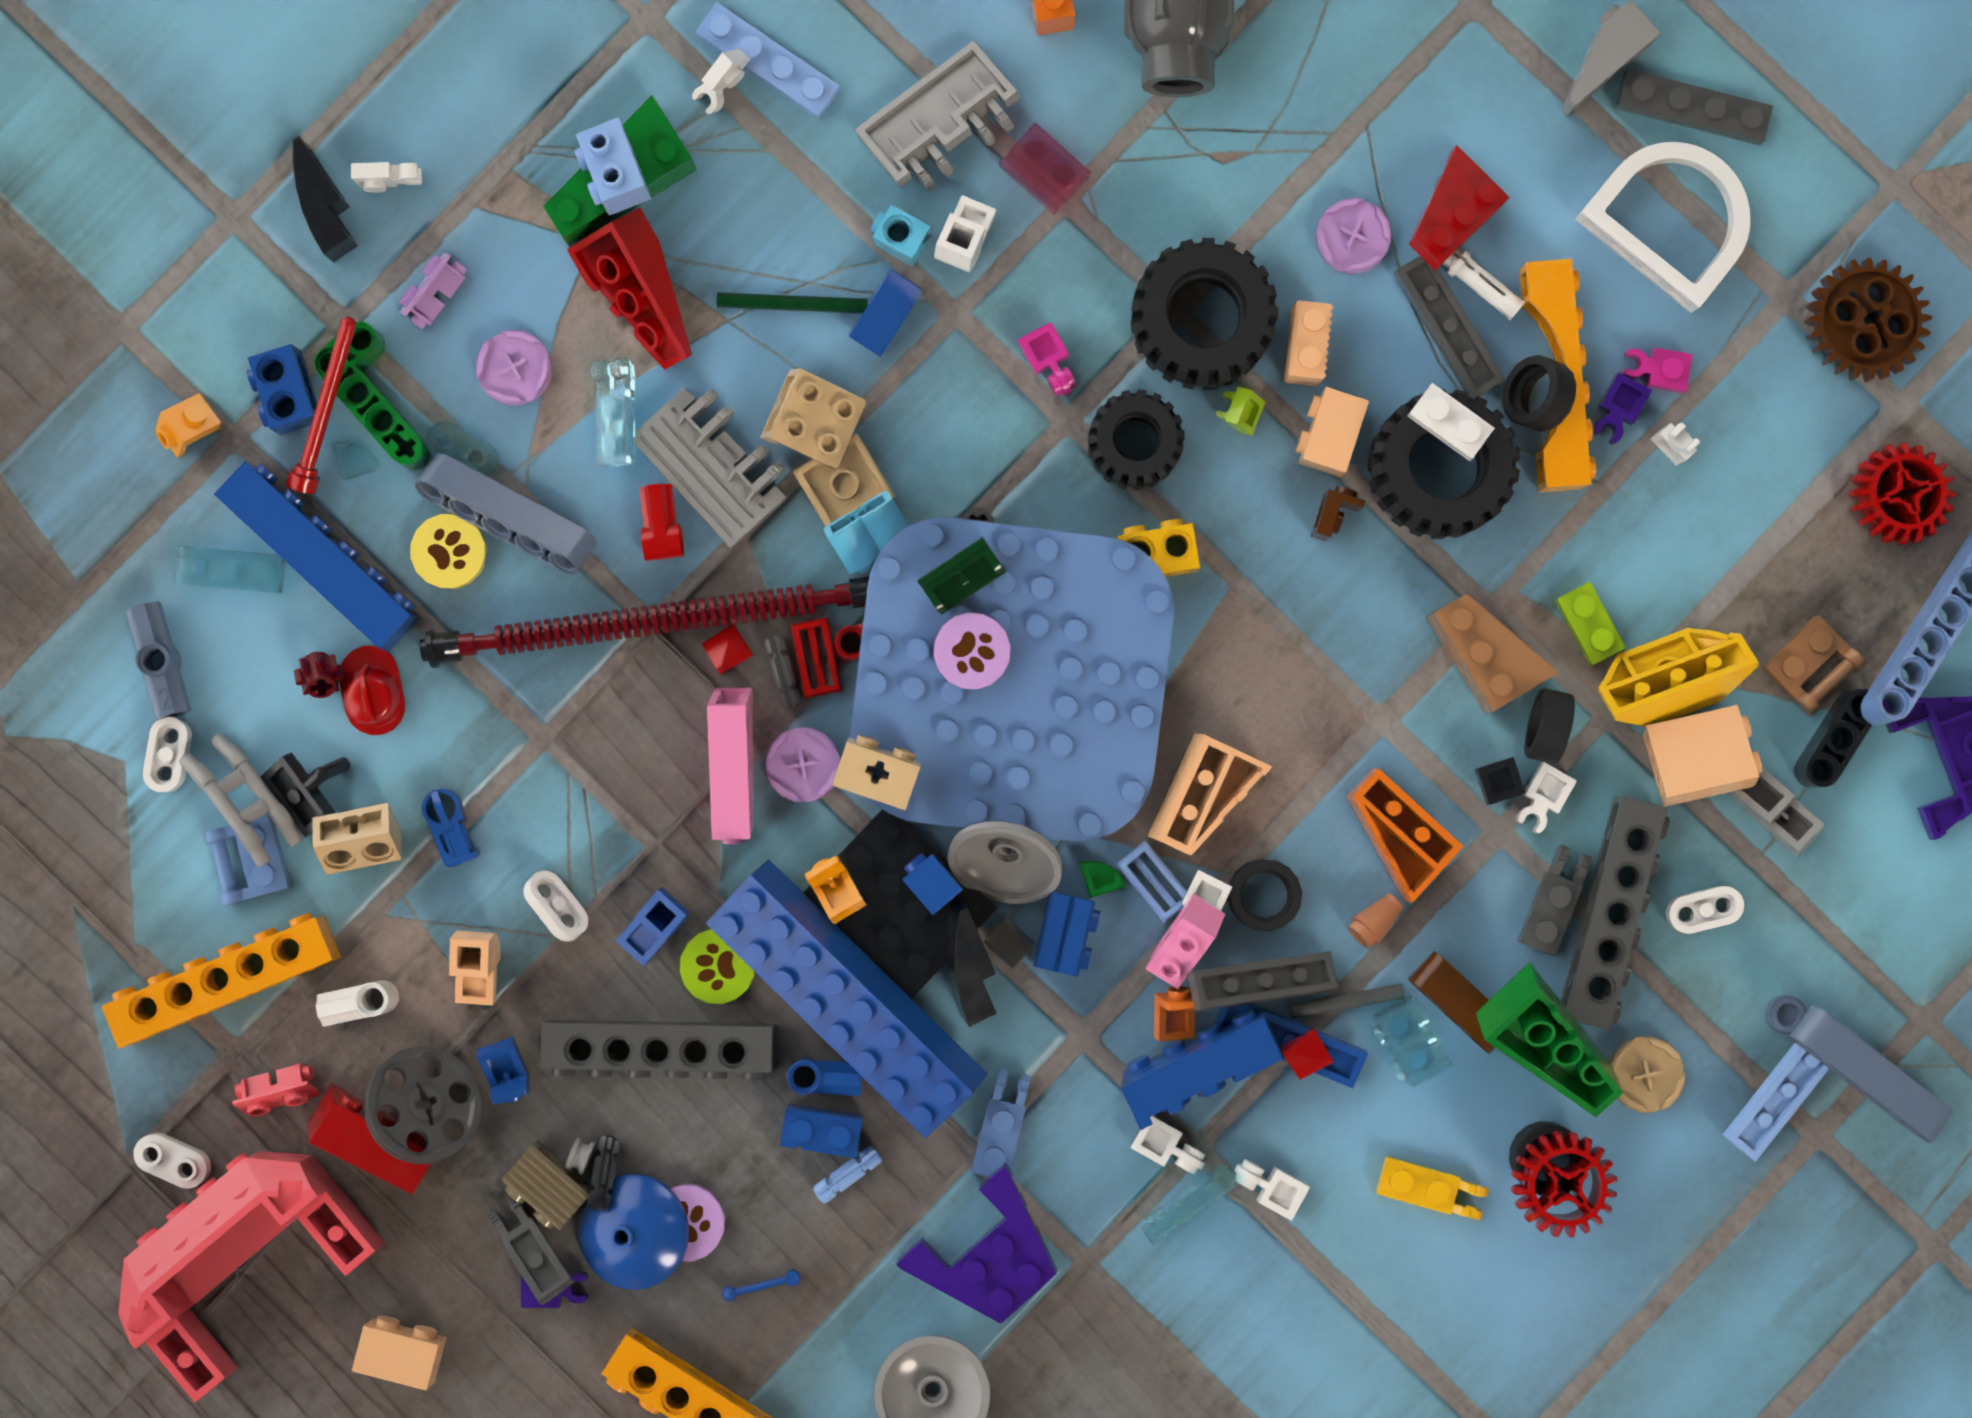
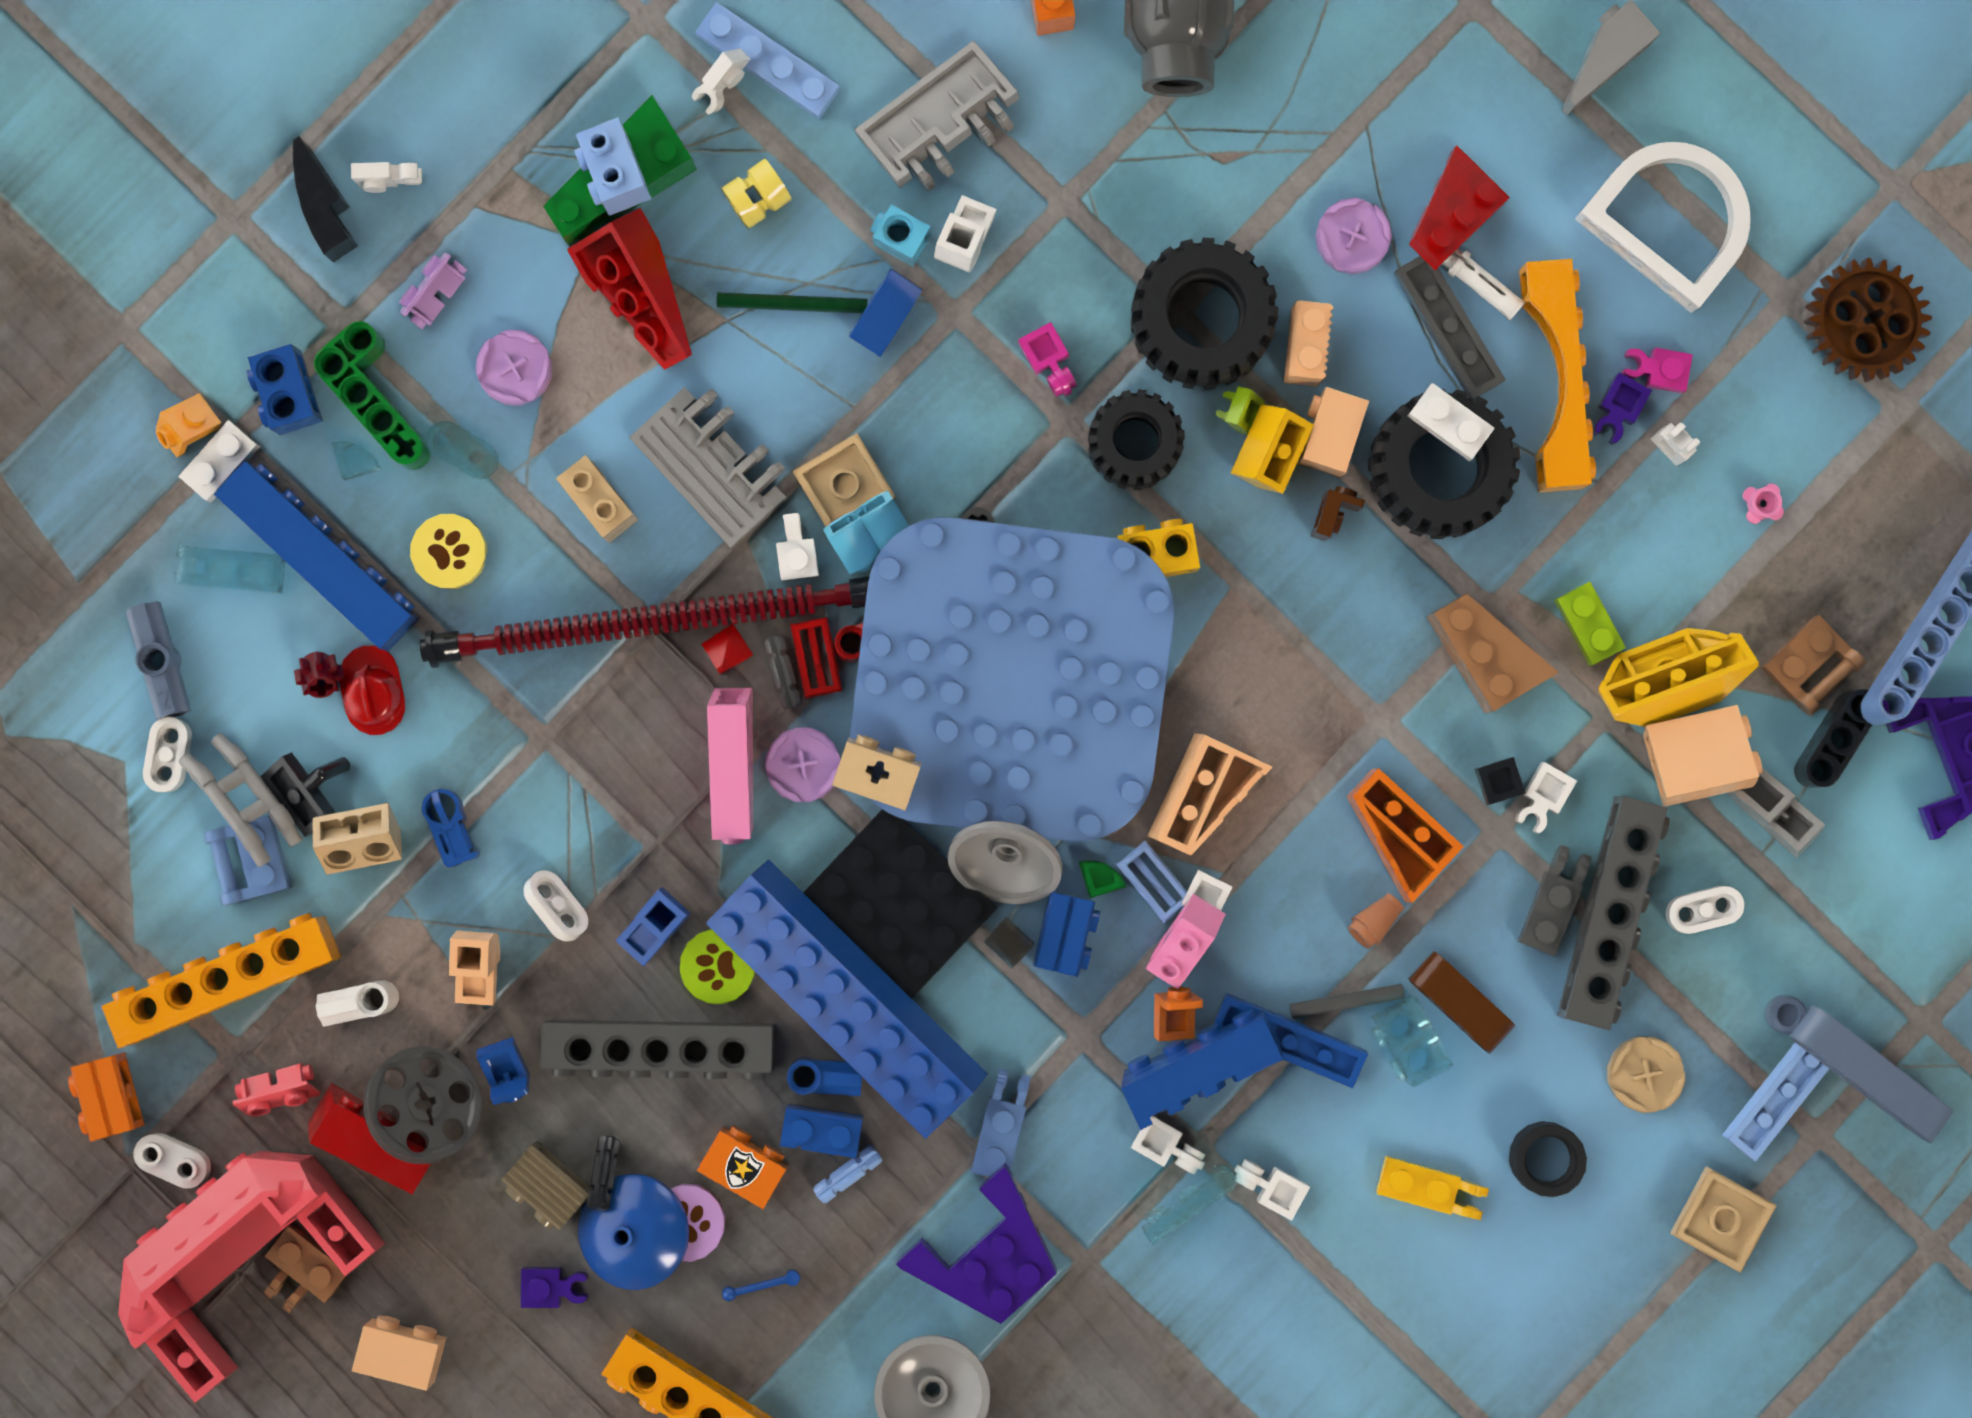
(105, 1097): none -> orange brick
(219, 460): none -> white plate
(304, 475): red piece -> none
(304, 1262): none -> medium nougat hinge
(505, 514): sand blue beam -> none
(532, 1254): dark grey hinge -> none
(580, 1156): light grey bush -> none
(597, 499): none -> tan brick
(615, 412): clear light blue plate -> none
(661, 534): red piece -> none
(744, 1165): none -> orange brick
(767, 186): none -> light yellow wheel
(798, 555): none -> white plate
(813, 417): tan bracket -> none
(835, 889): light orange bracket -> none
(931, 882): blue brick -> none
(961, 575): dark green hinge -> none
(968, 965): black slope -> none
(972, 650): lavender tile -> none
(1044, 168): clear pink plate -> none
(1262, 981): dark grey plate -> none
(1272, 448): none -> yellow brick
(1292, 886): black tyre -> none
(1306, 1054): red slope -> none
(1545, 1038): green wedge -> none
(1549, 726): black tyre -> none
(1557, 402): black tyre -> none
(1576, 1172): red gear -> none
(1694, 107): dark grey plate -> none
(1723, 1219): none -> tan plate
(1773, 500): none -> bright pink plate
(1906, 509): red gear -> none

